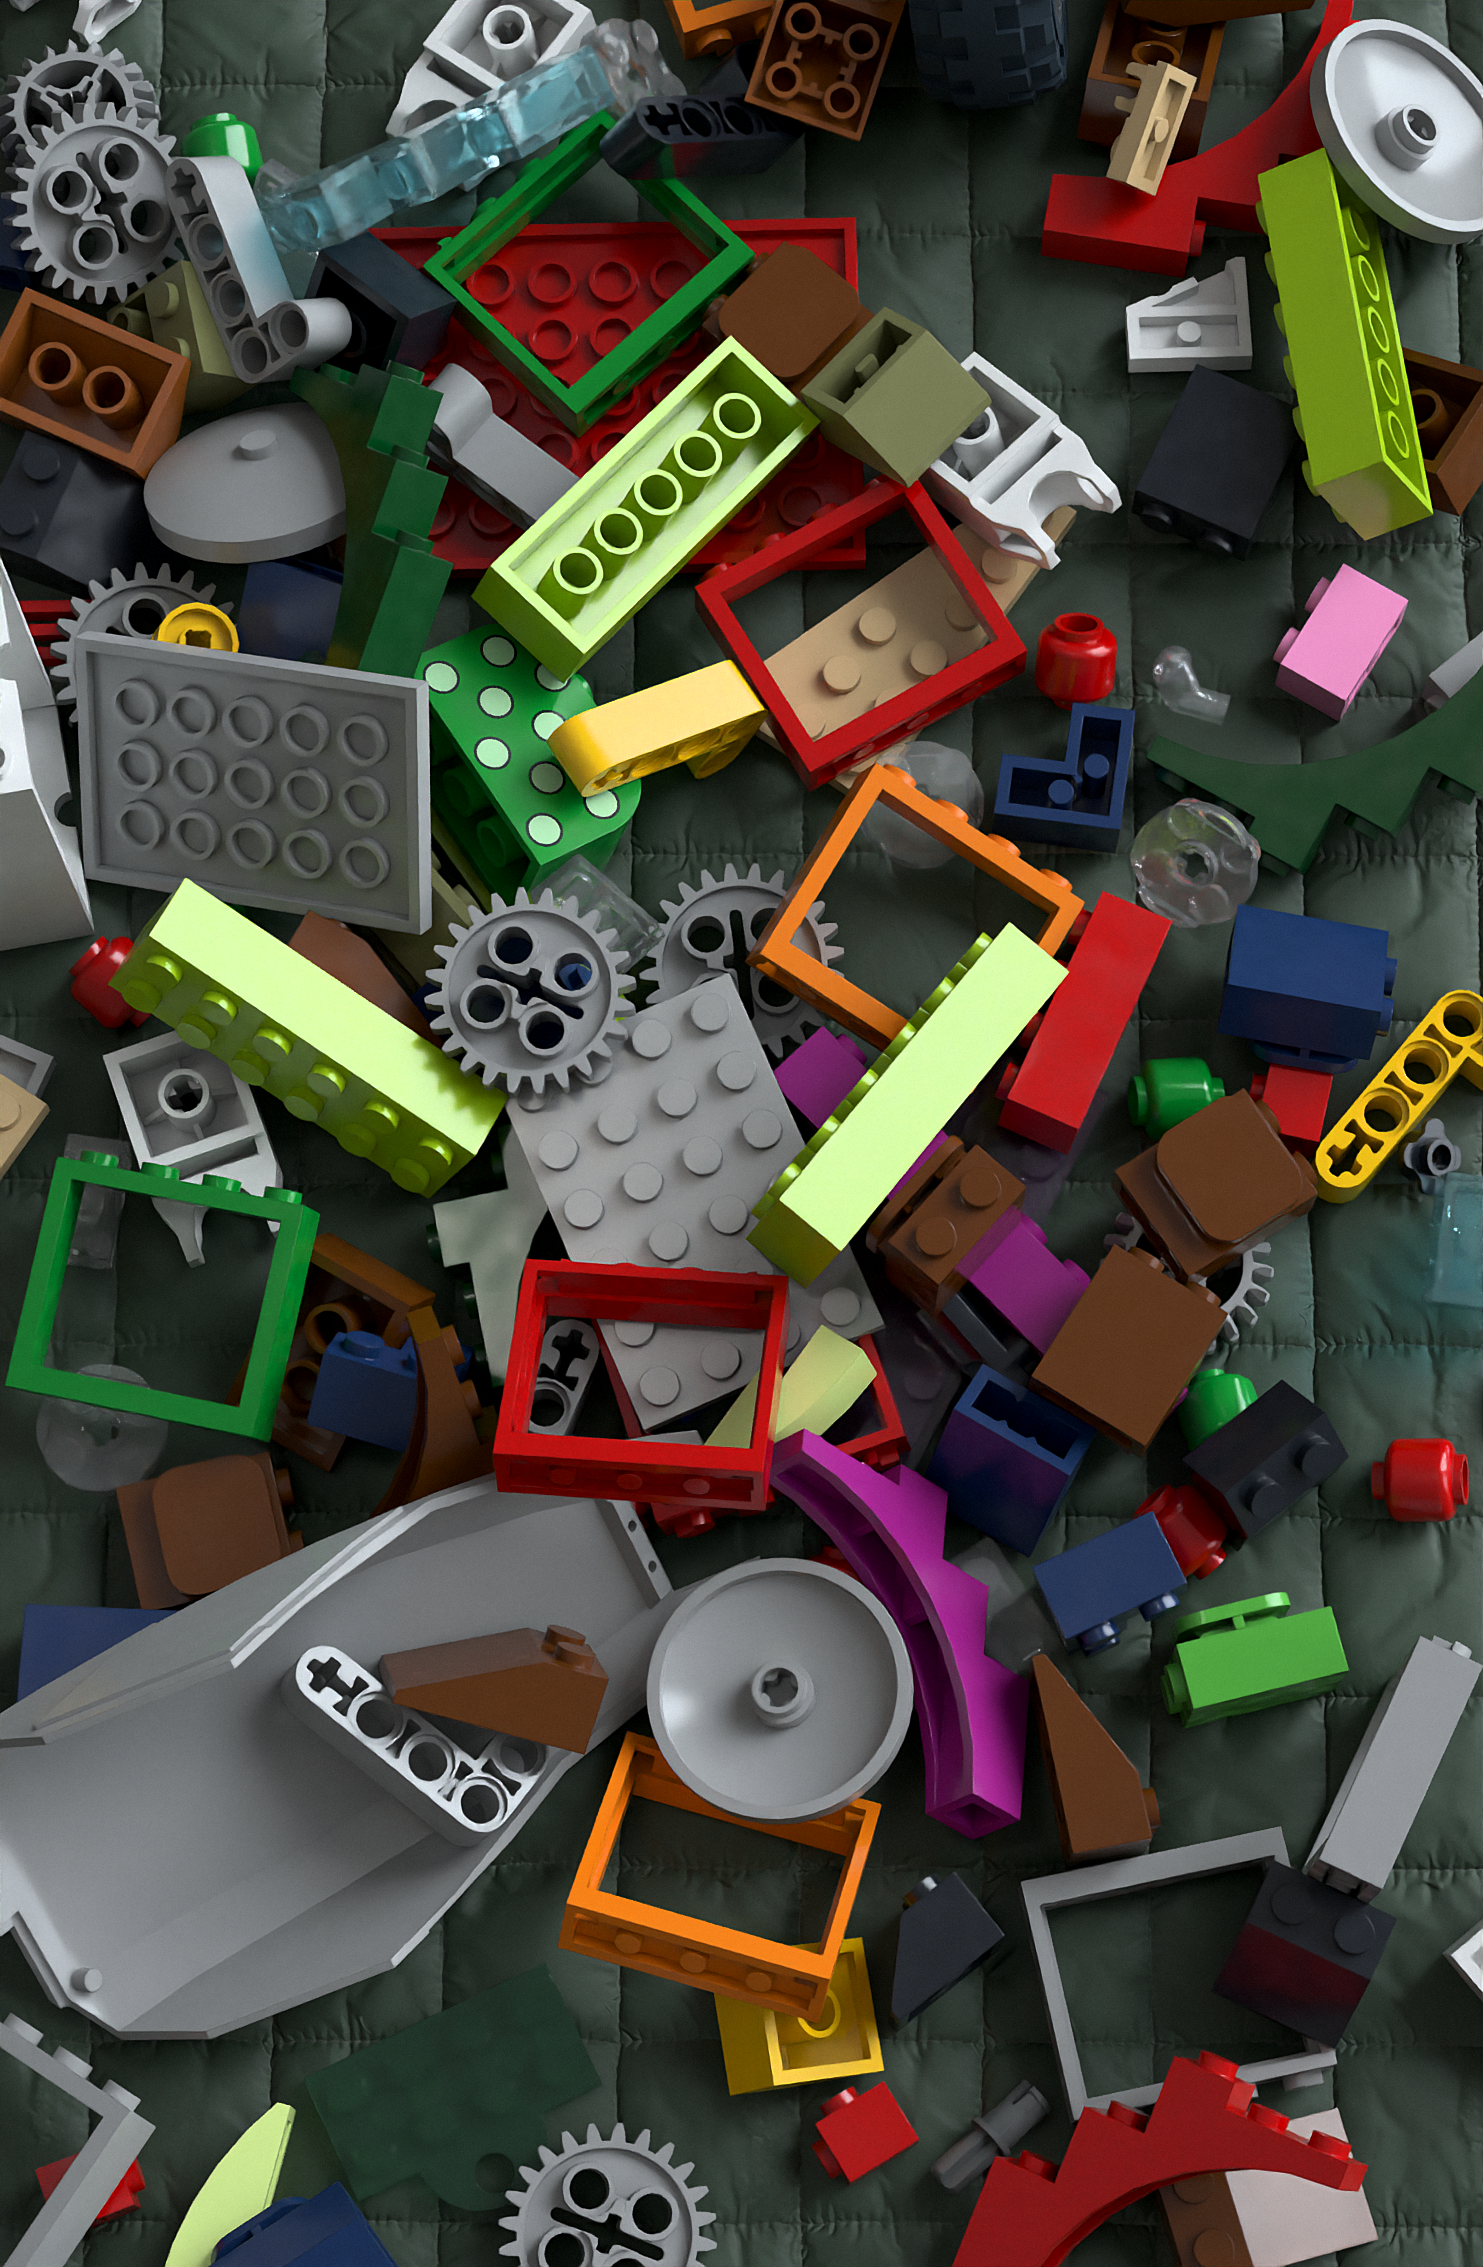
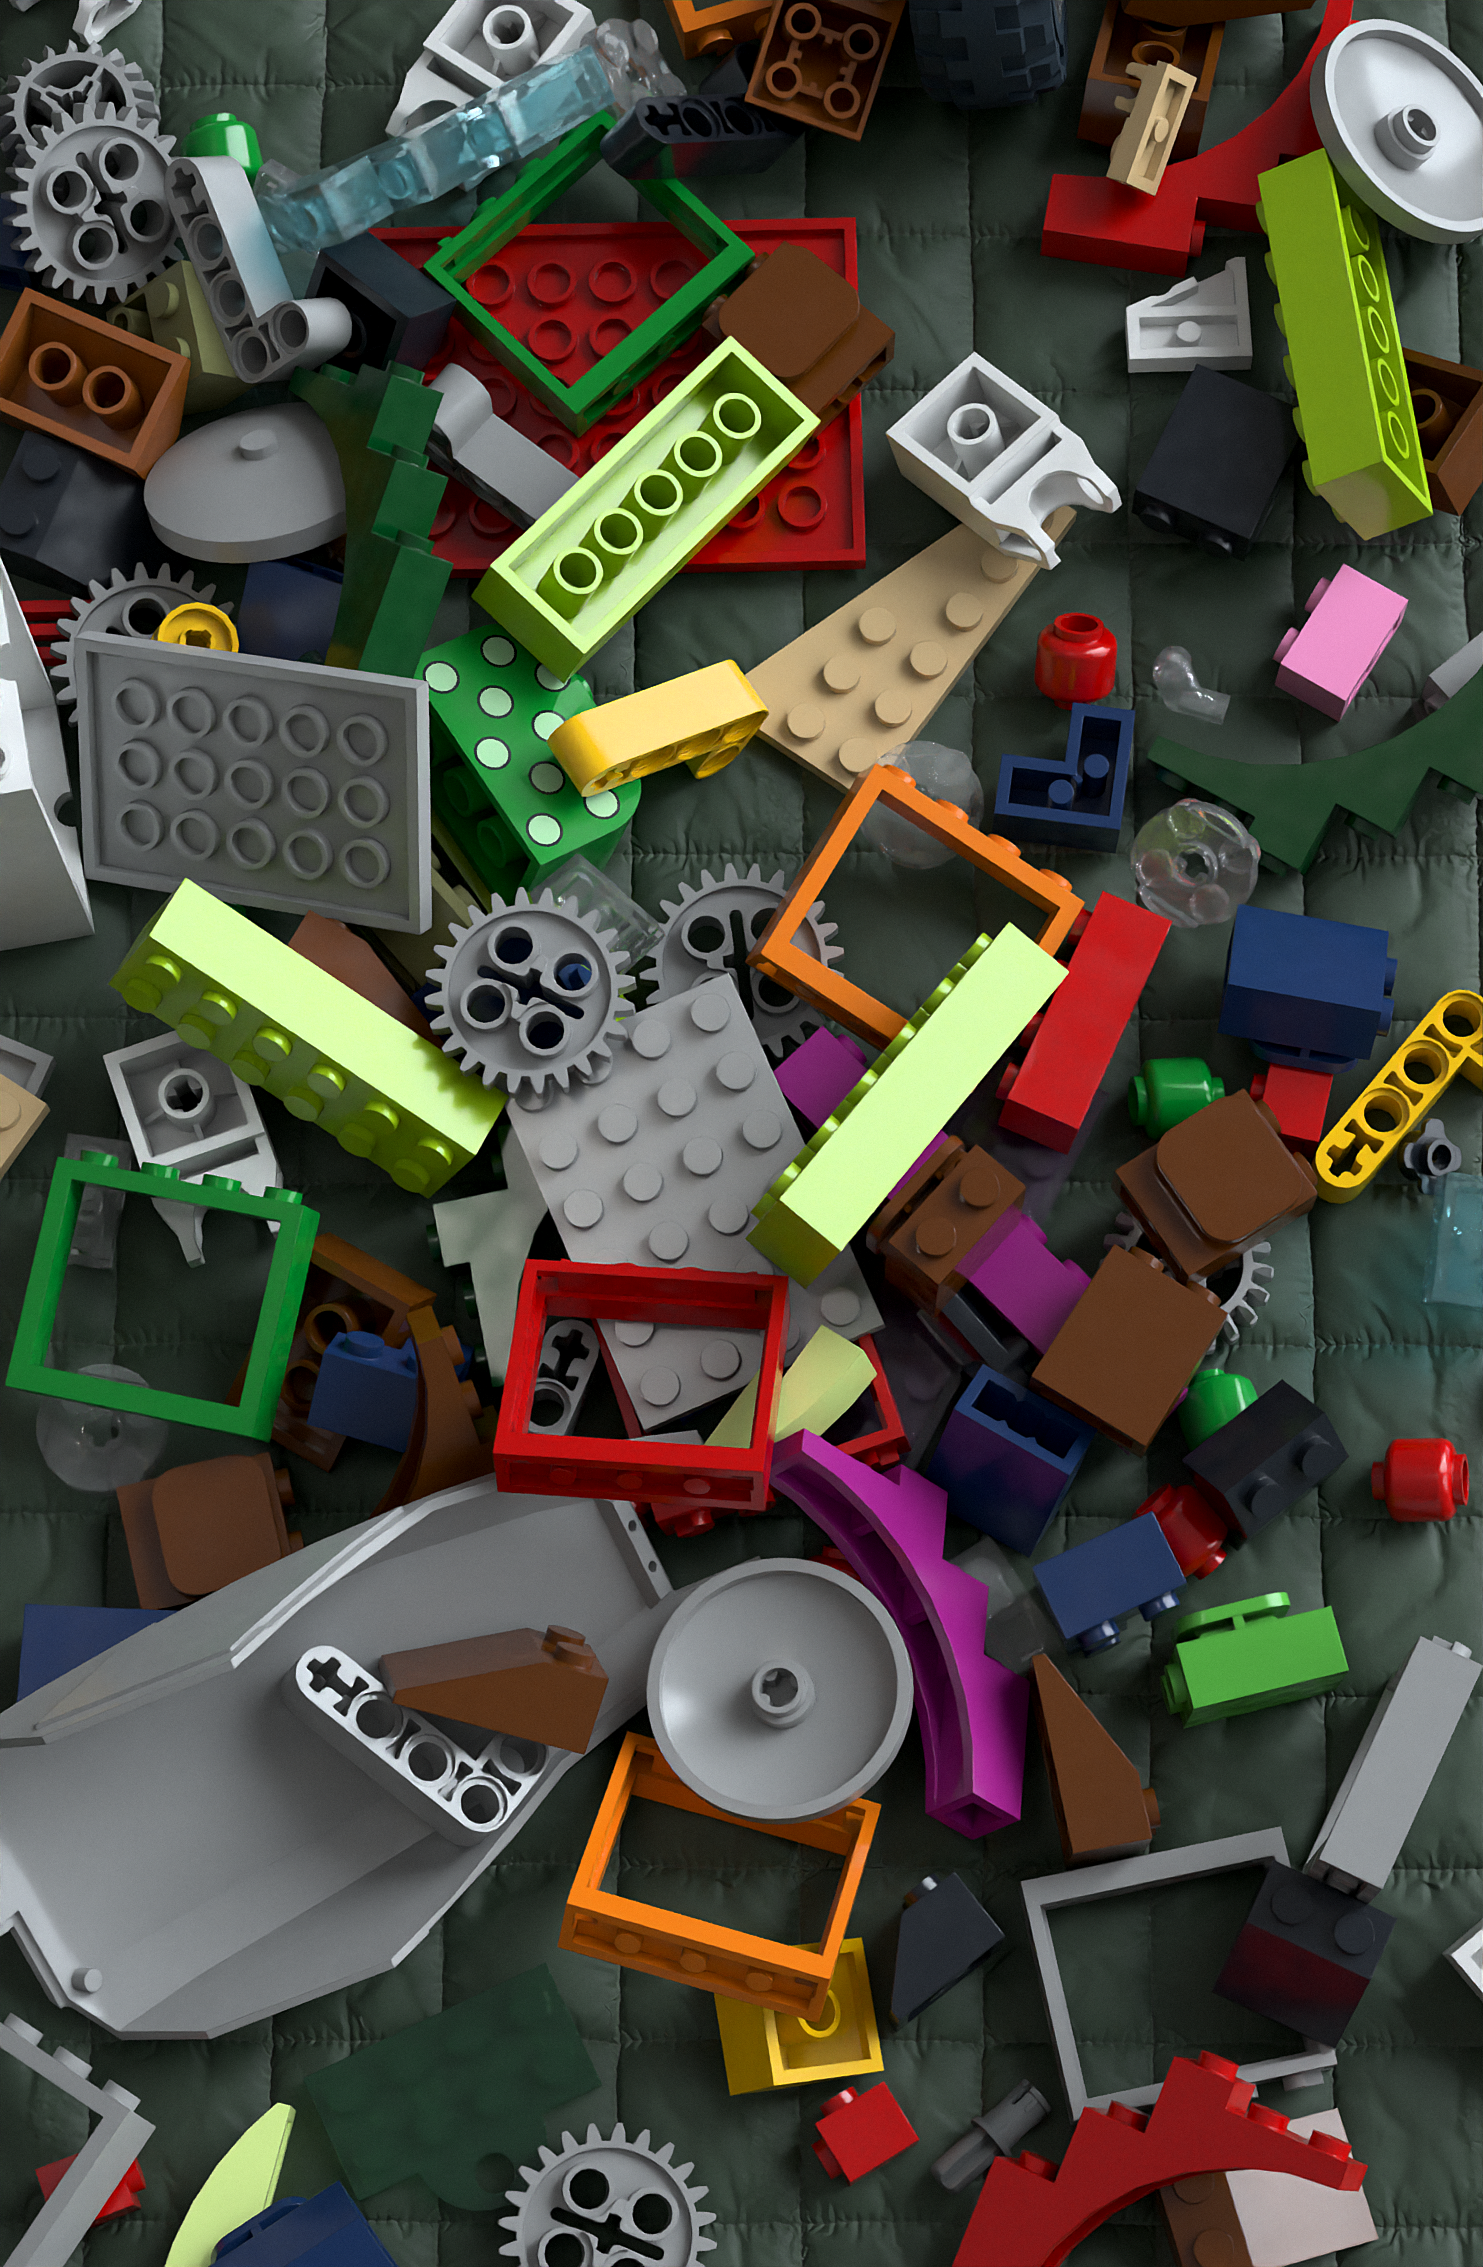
(91, 982): red head -> none
(894, 397): olive slope -> none
(903, 714): red window -> none

